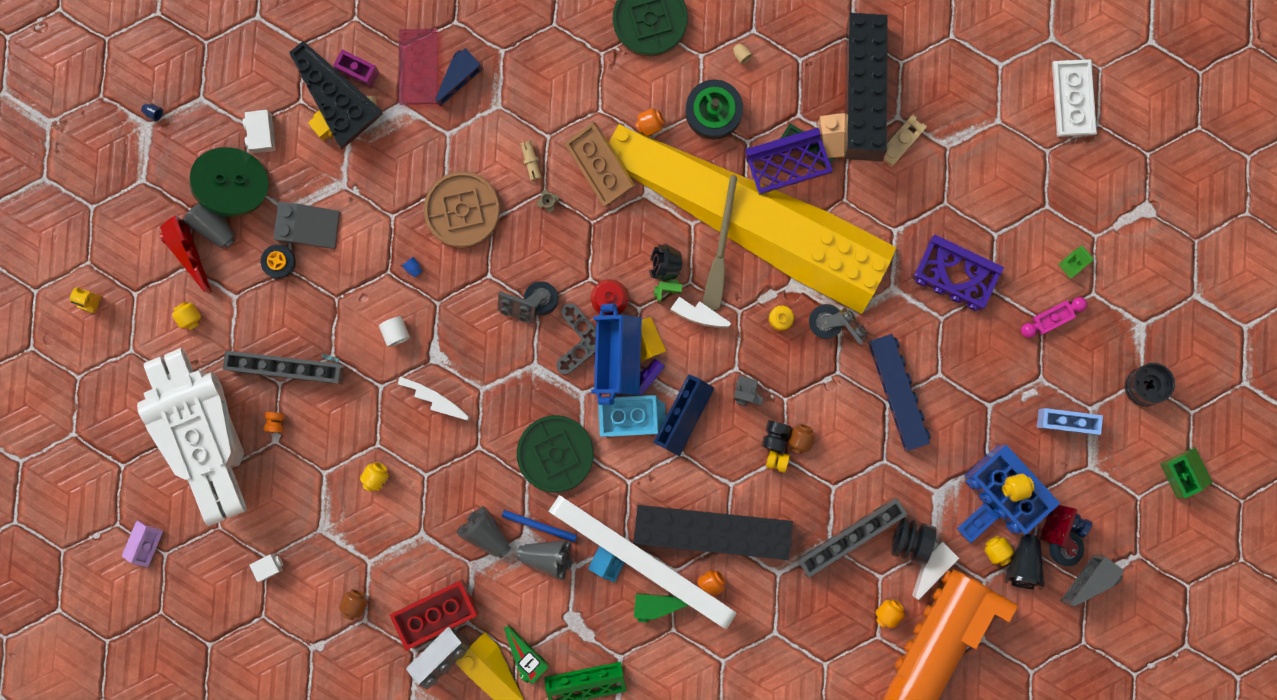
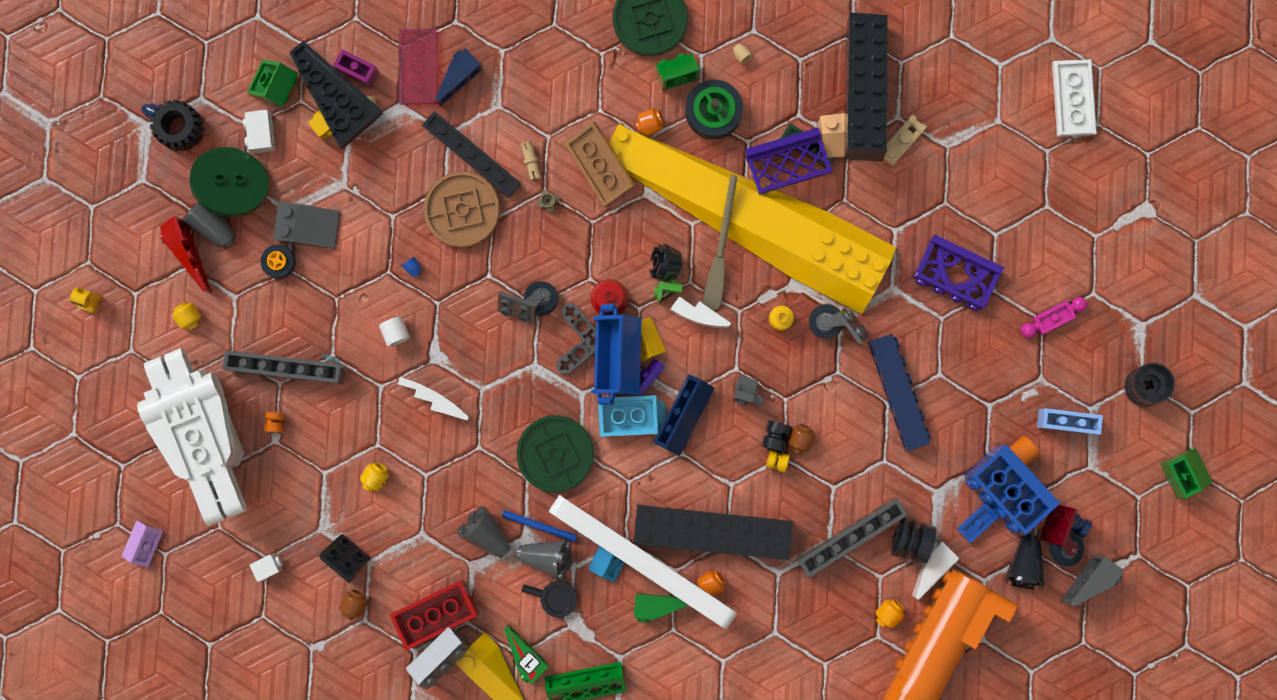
(166, 115): none -> black tyre
(273, 82): none -> green slope
(344, 558): none -> black bracket
(471, 154): none -> black plate
(557, 598): none -> black piece
(677, 71): none -> green slope
(999, 550): yellow head -> none
(1018, 487): yellow head -> none
(1025, 450): none -> orange piece
(1075, 261): bright green bracket -> none

